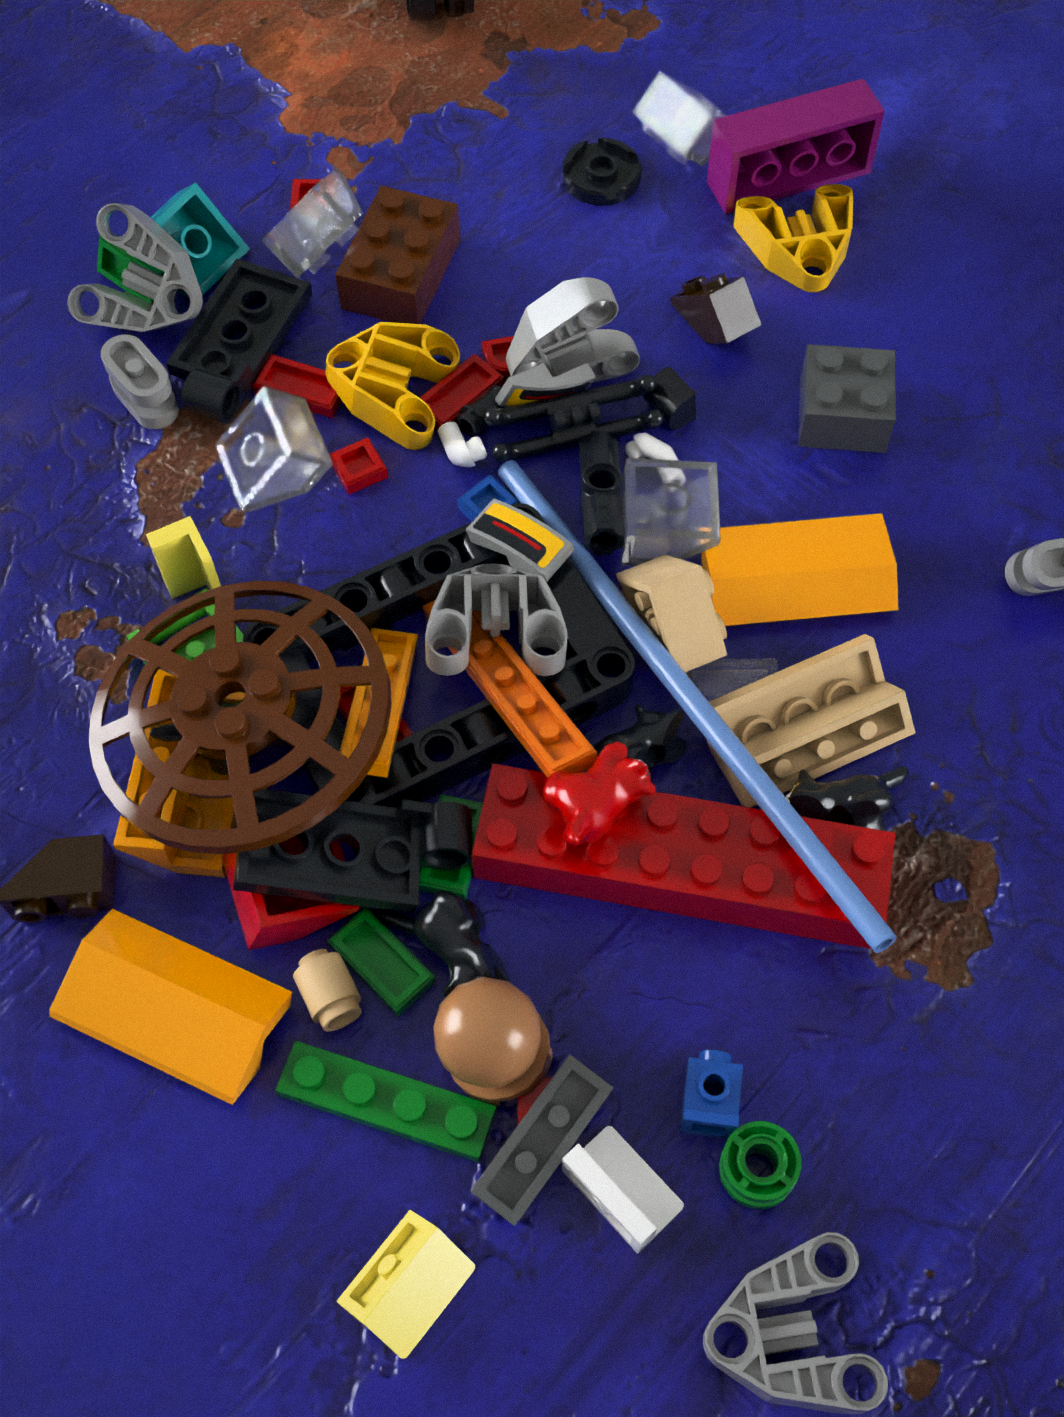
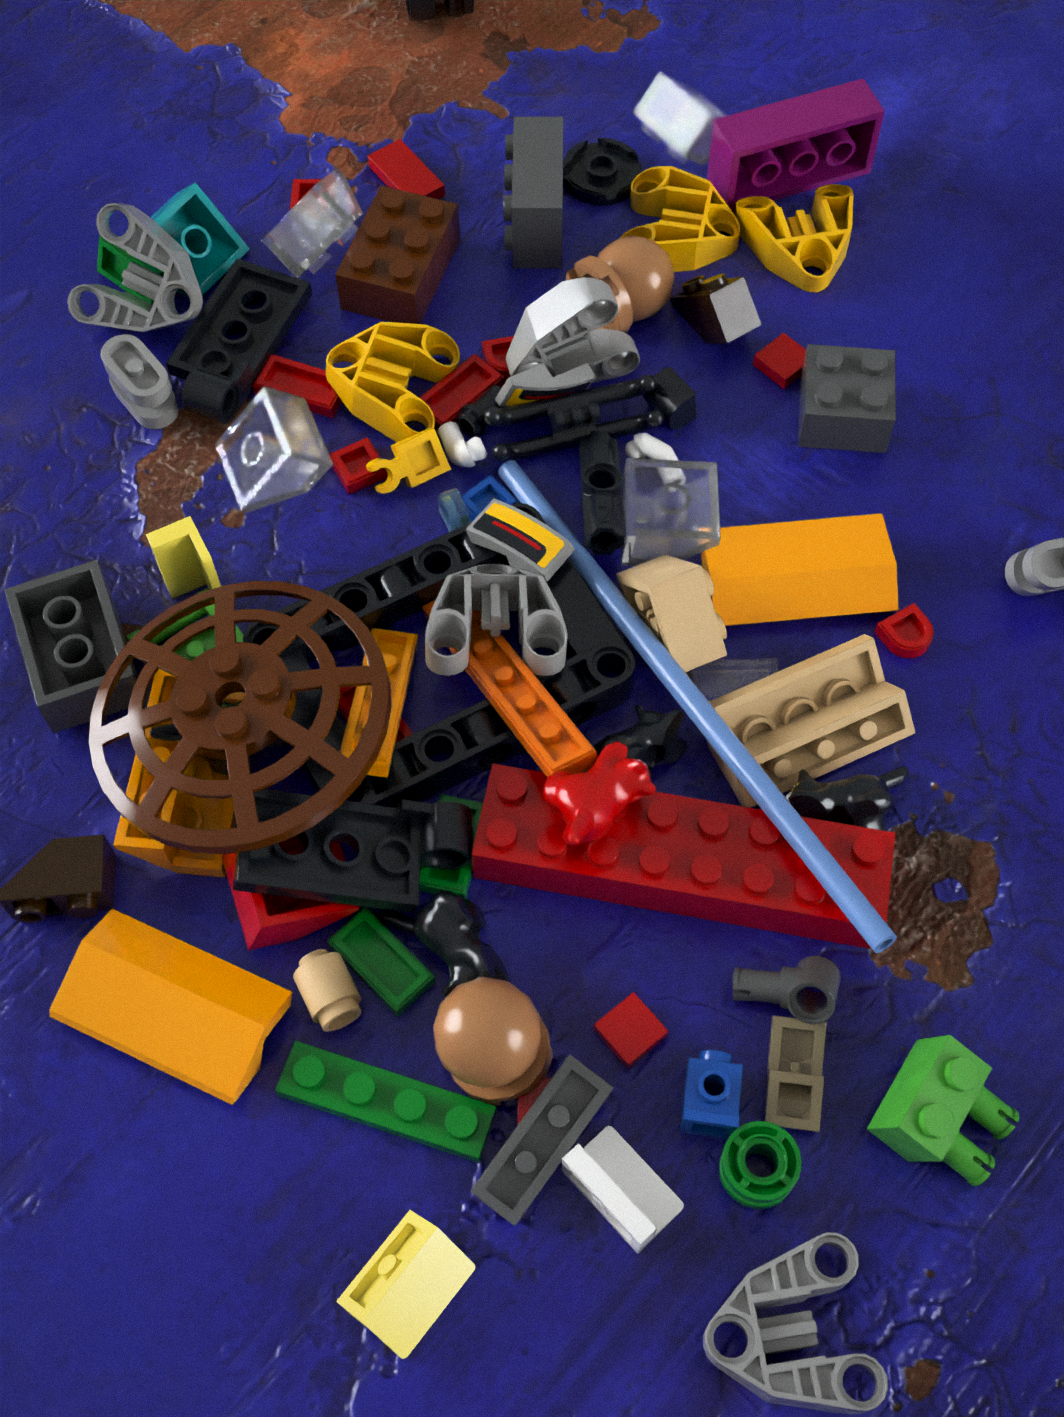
(69, 642): none -> dark grey brick
(405, 171): none -> red tile
(415, 460): none -> yellow plate
(453, 509): none -> clear light blue tile
(536, 192): none -> dark grey brick
(630, 1030): none -> red tile
(637, 274): none -> medium nougat tile
(689, 217): none -> yellow connector
(781, 360): none -> red tile
(789, 989): none -> dark grey pin
(795, 1074): none -> dark tan slope
(906, 632): none -> red tile
(930, 1102): none -> bright green brick

